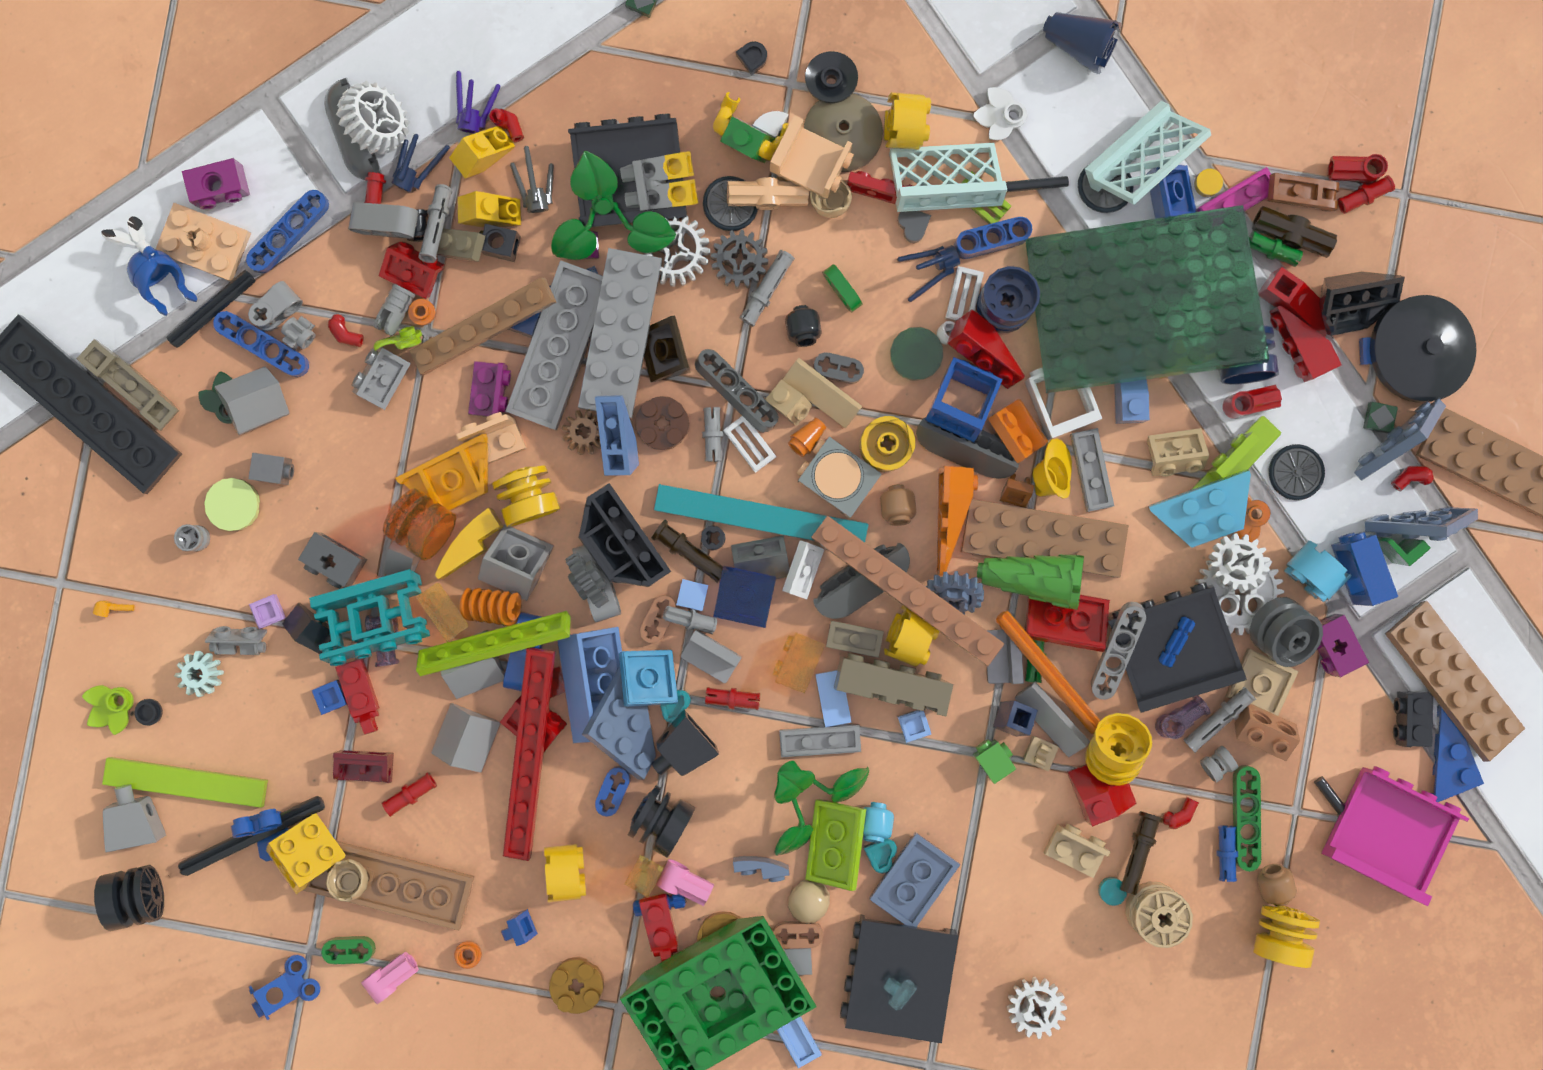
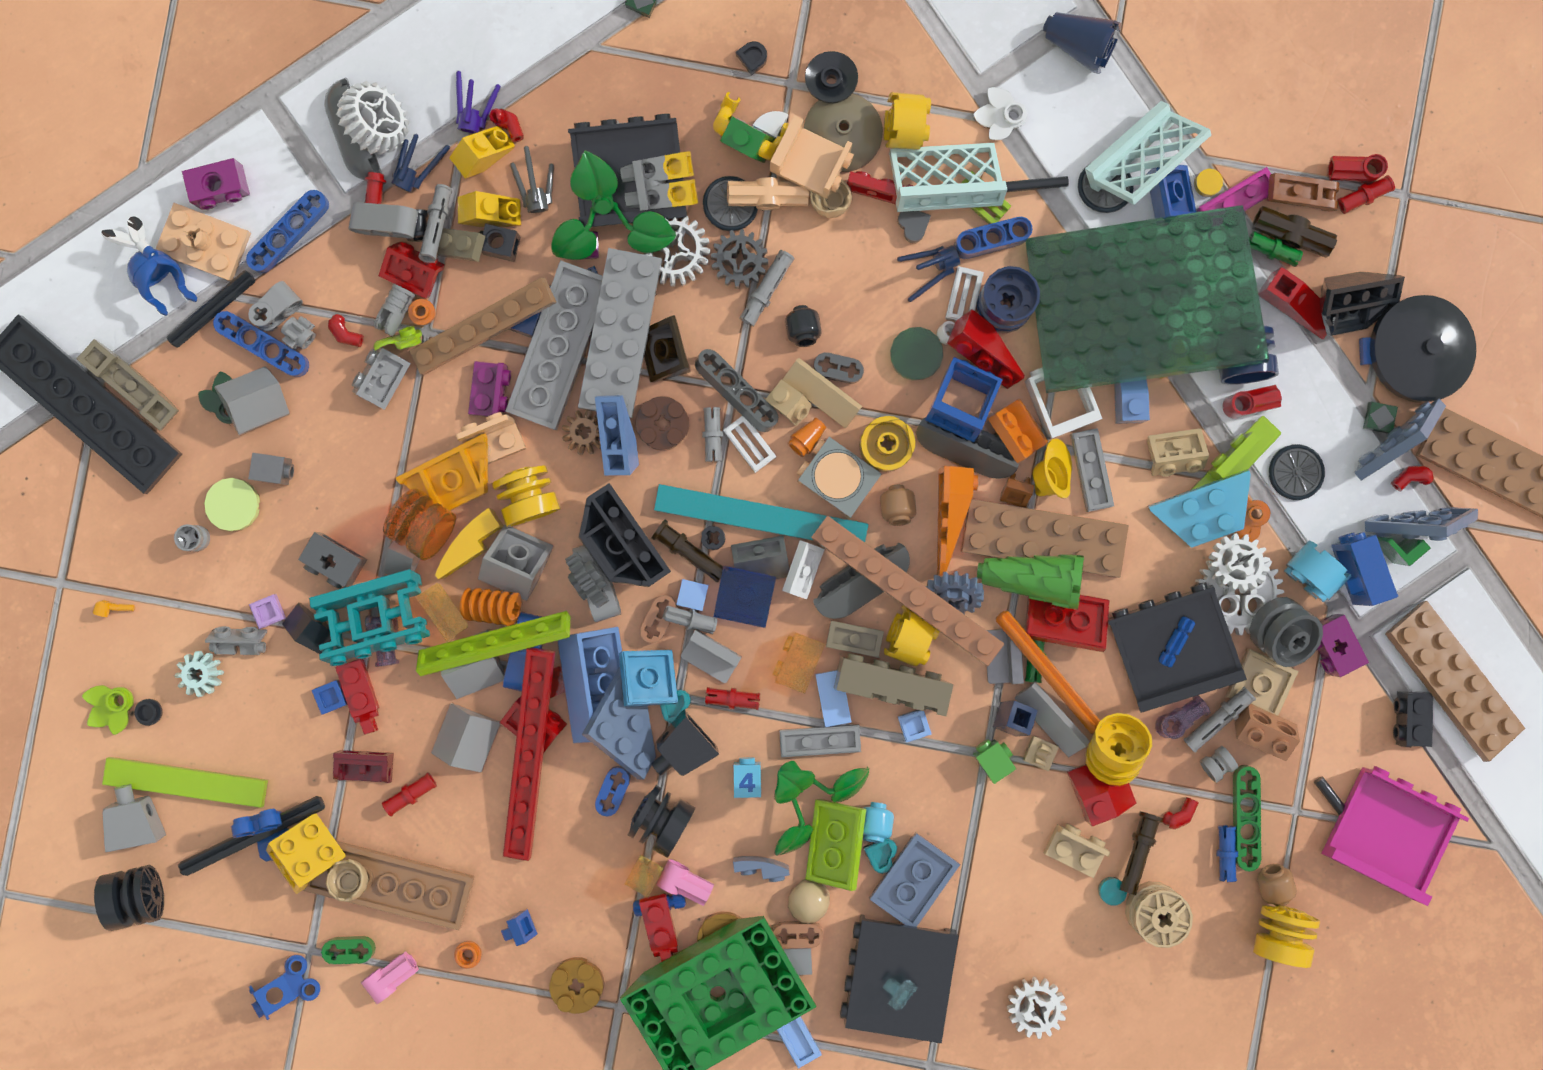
(562, 873): yellow brick -> none
(747, 778): none -> medium azure brick
(842, 288): green beam -> none
(1122, 652): light grey beam -> none
(1308, 348): red slope -> none
(1454, 763): blue wing -> none

